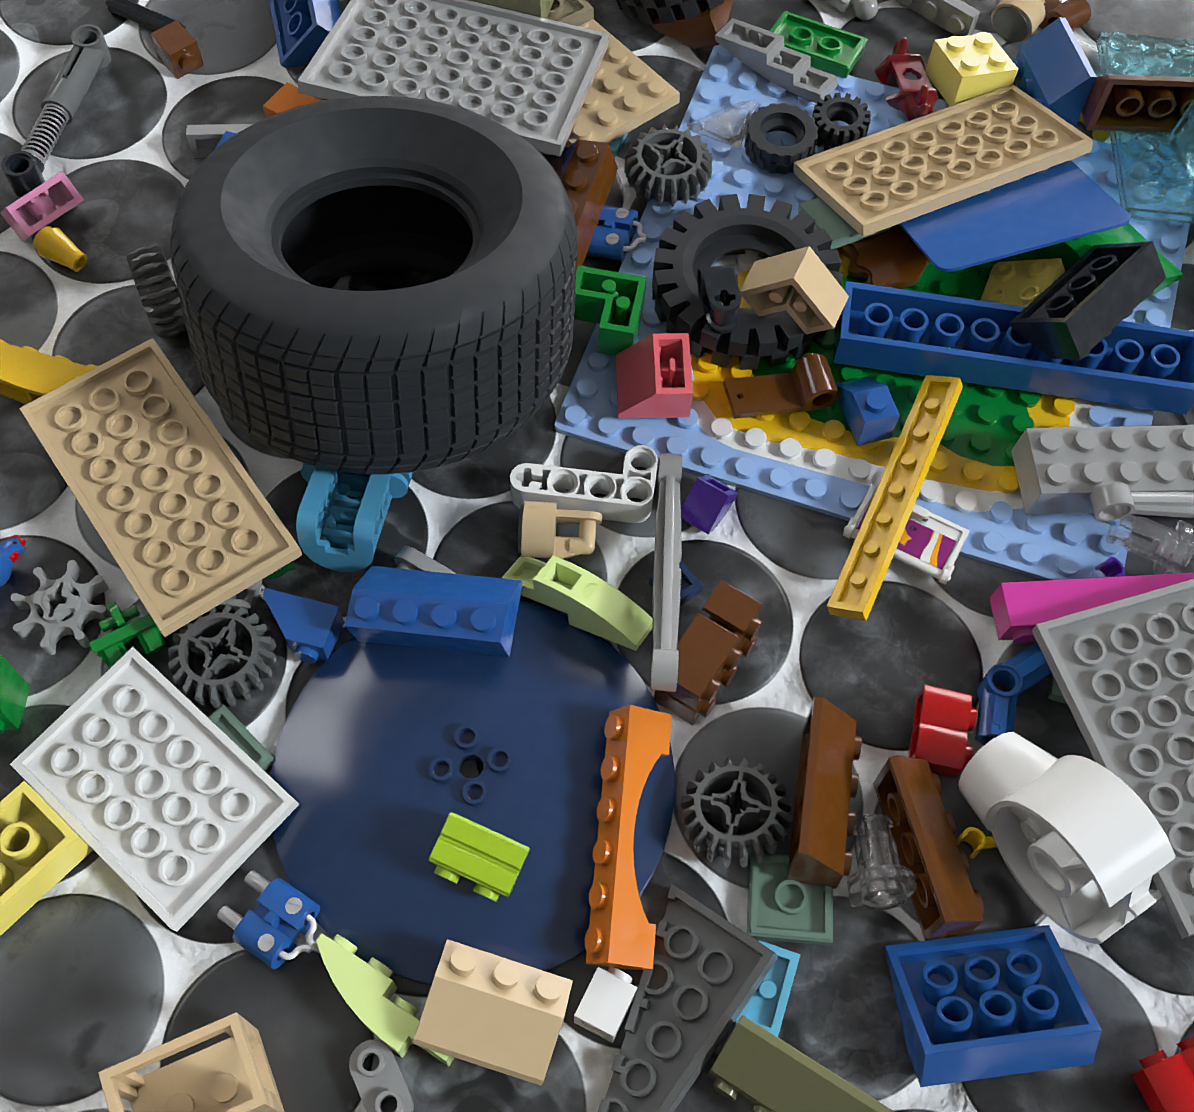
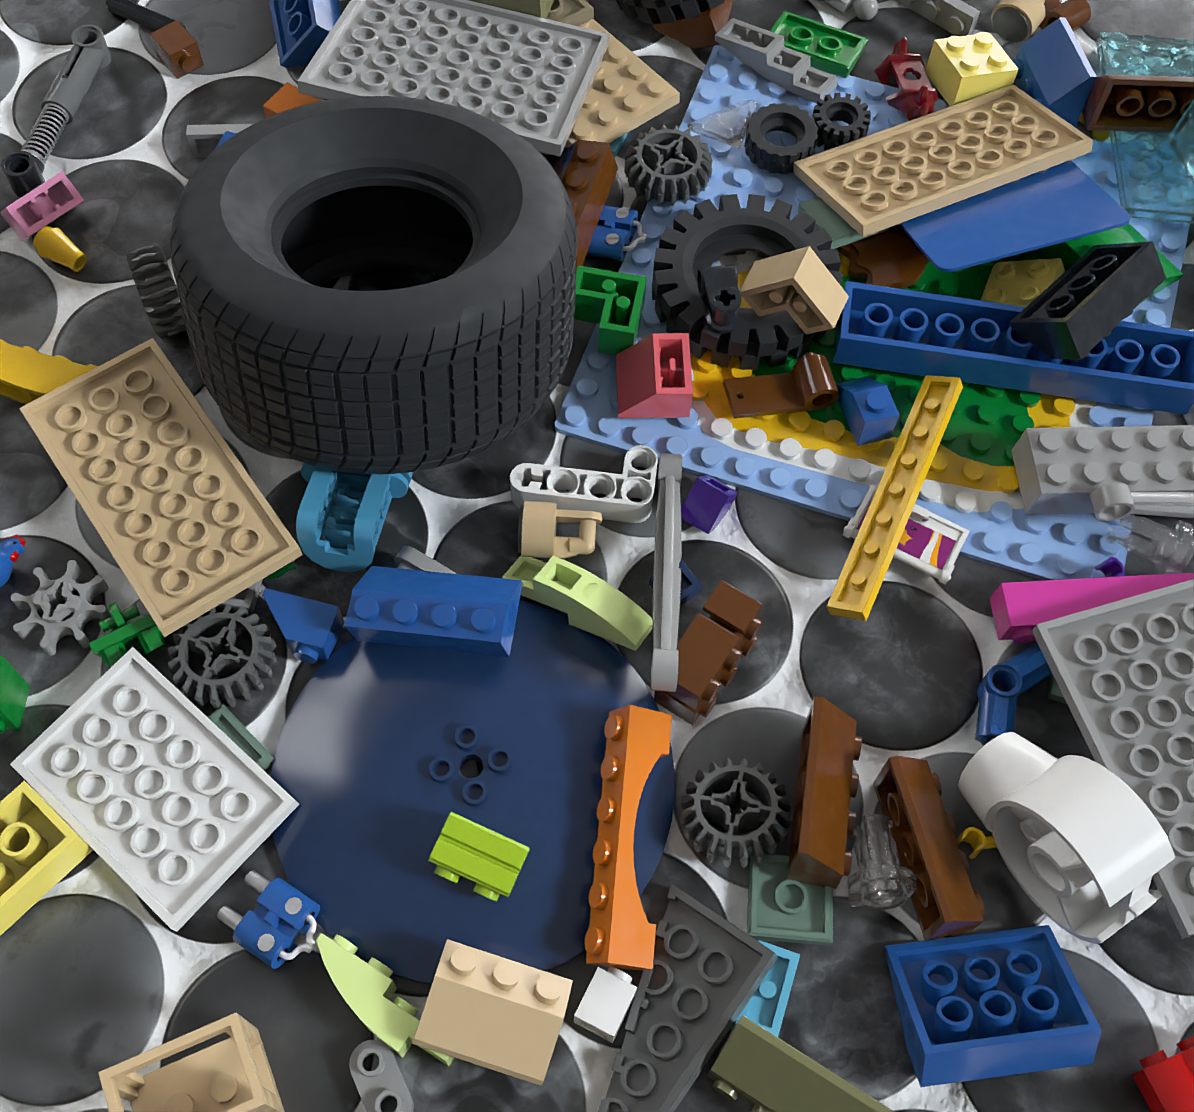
(941, 730): red brick -> none

